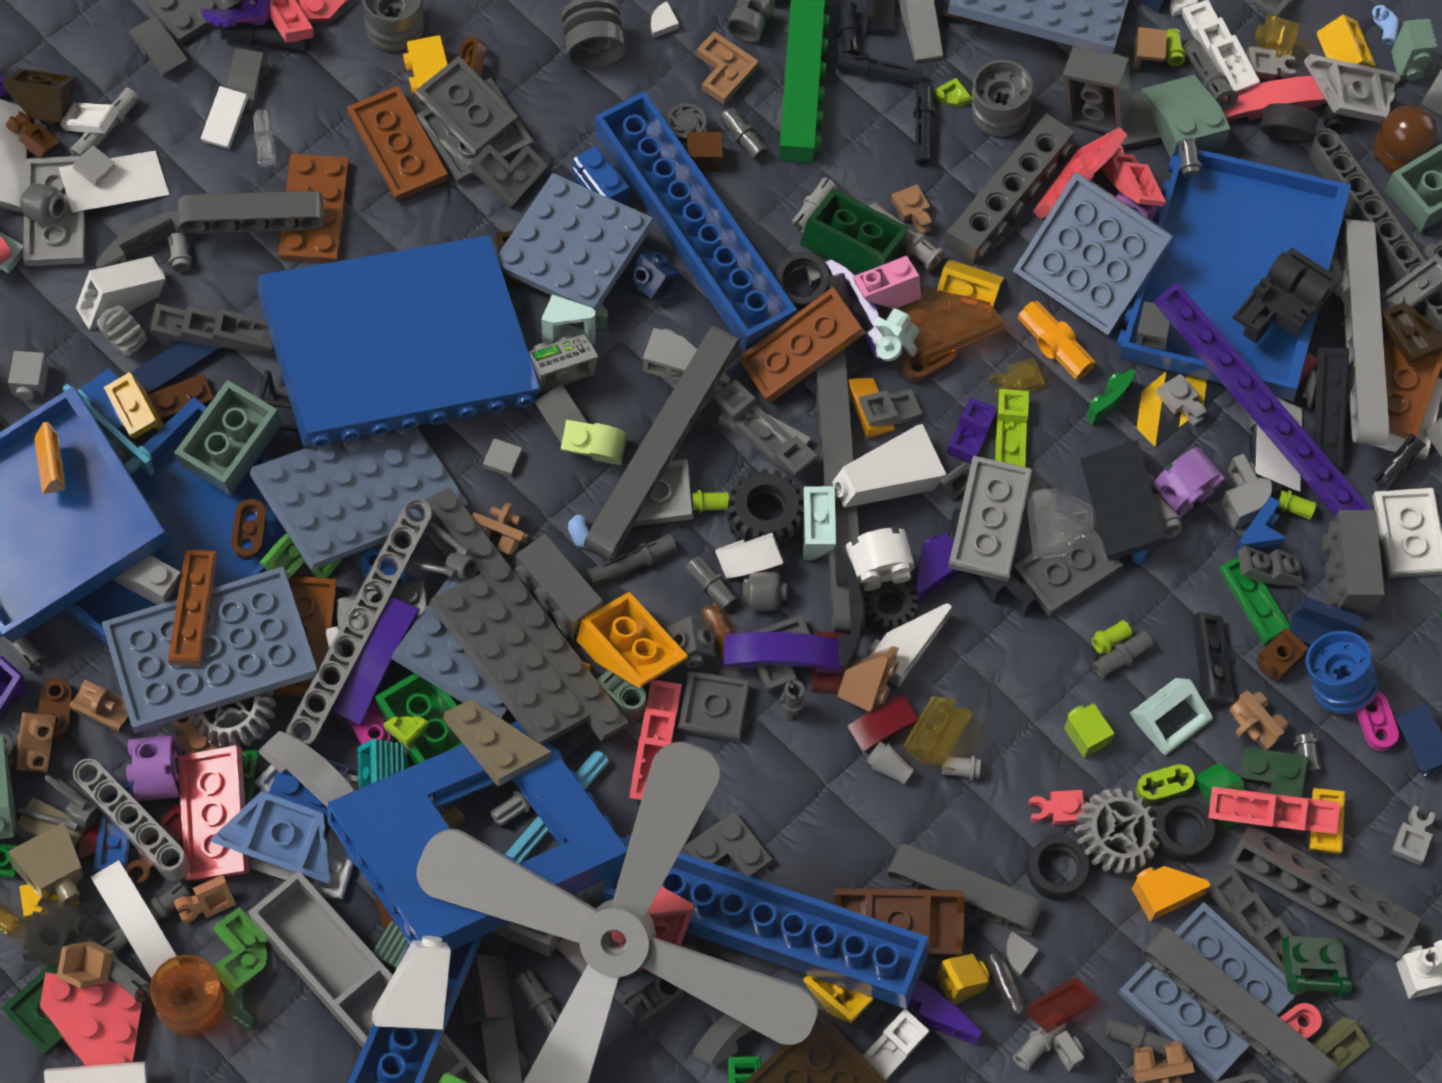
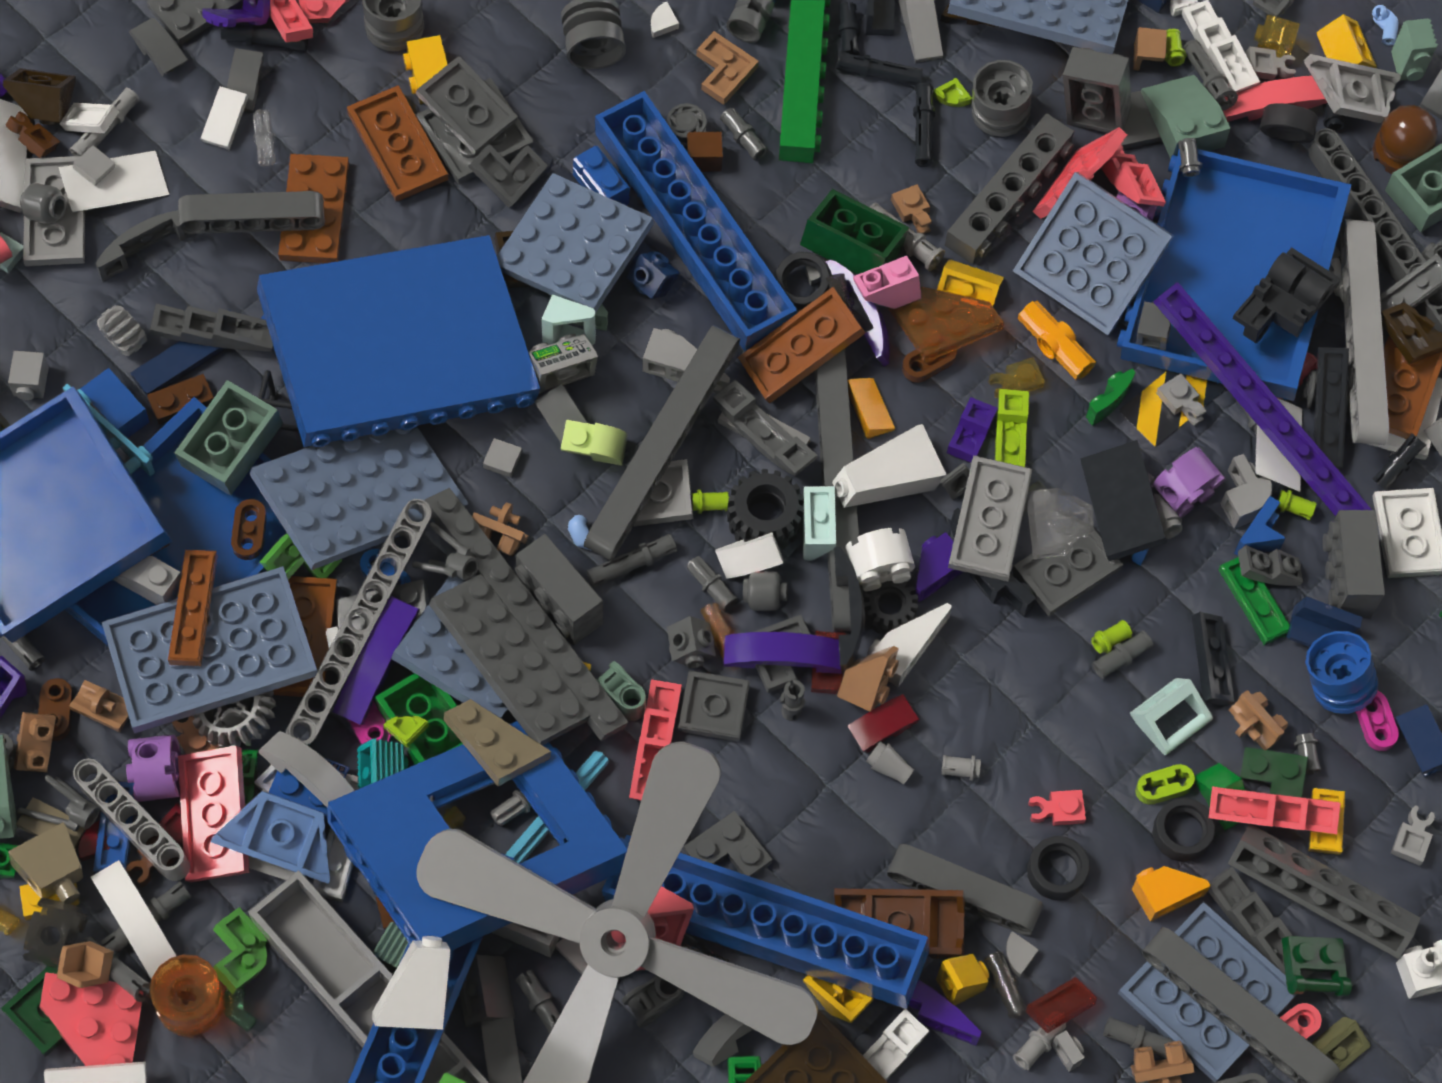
(49, 459): light orange slope -> none
(121, 284): white slope -> none
(133, 405): yellow panel -> none
(180, 257): light grey pin -> none
(209, 898): nougat plate -> none
(473, 53): reddish brown plate -> none
(629, 641): light orange slope -> none
(811, 203): light grey pin -> none
(890, 409): dark grey slope -> none
(896, 333): light aqua hips -> none
(937, 731): clear yellow hinge -> none
(1088, 729): lime brick -> none
(1133, 854): light grey gear -> none
(1289, 648): reddish brown brick -> none

